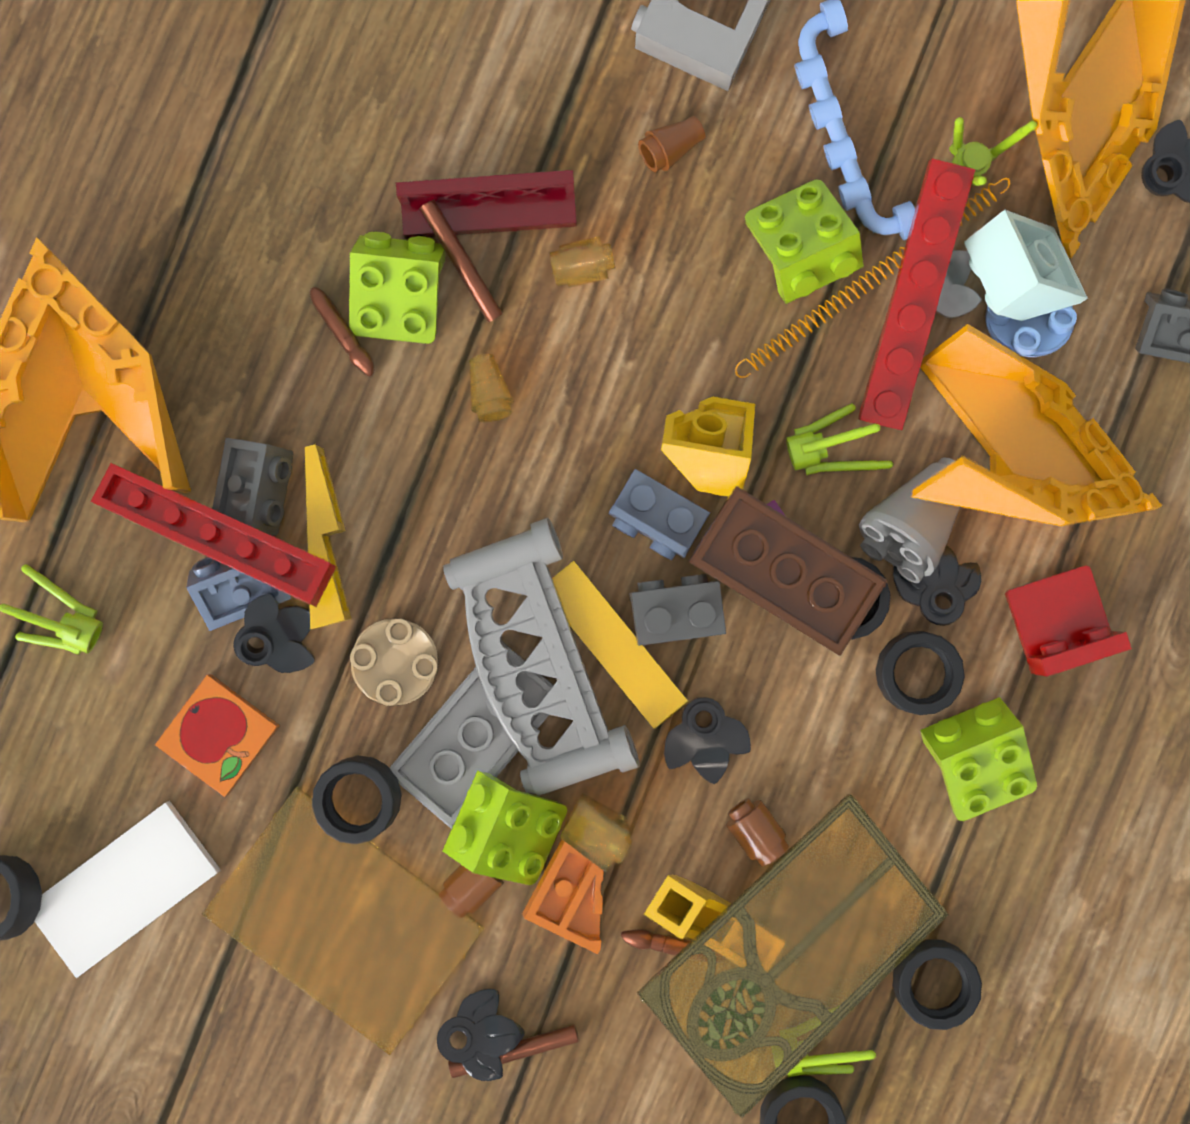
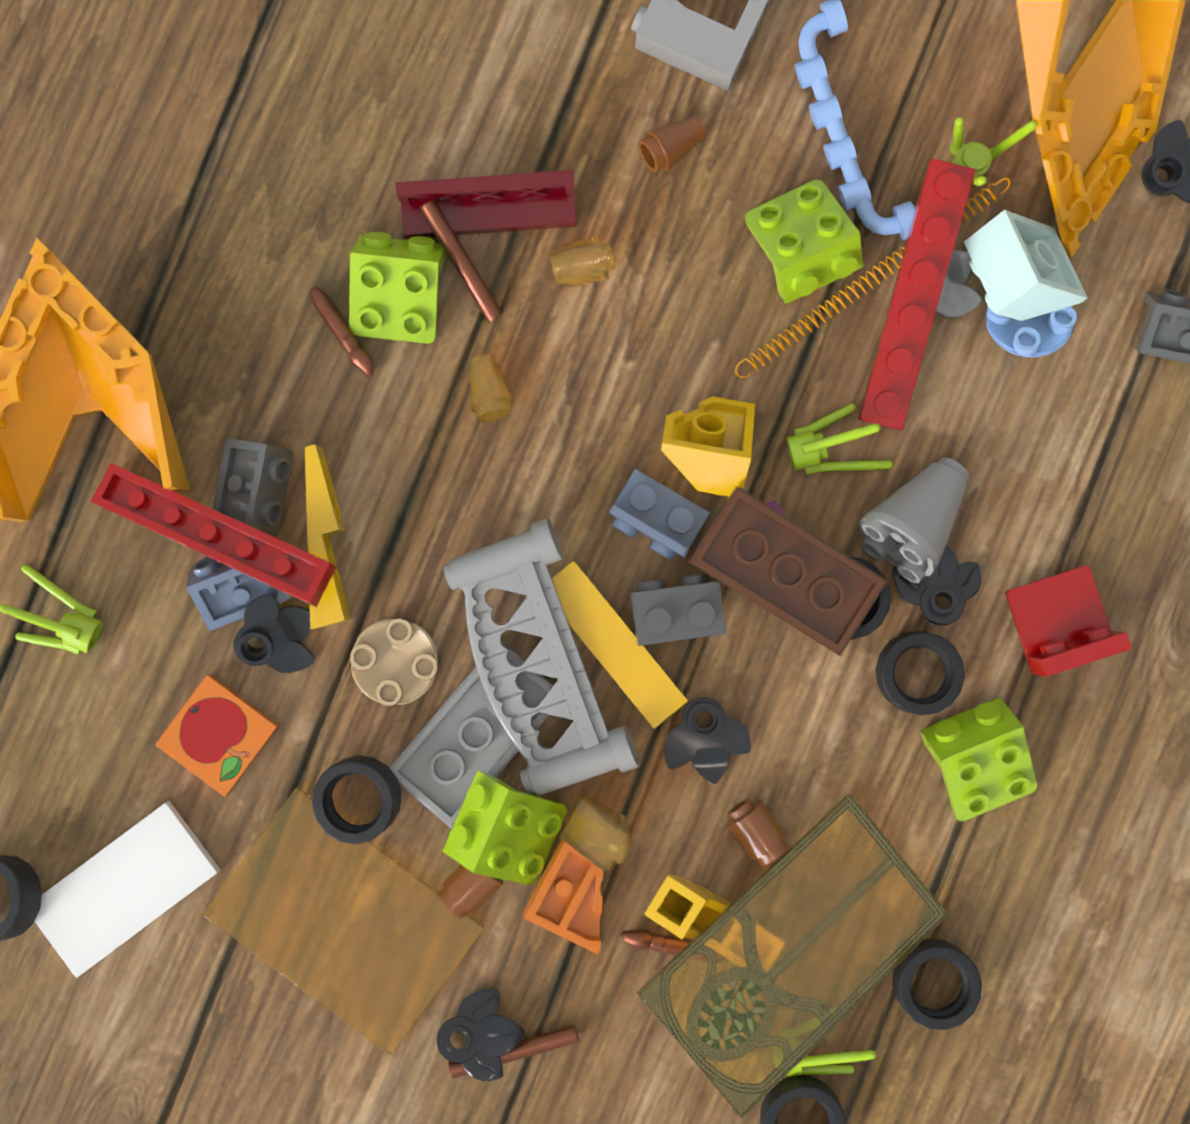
(1040, 447): light orange windscreen -> none

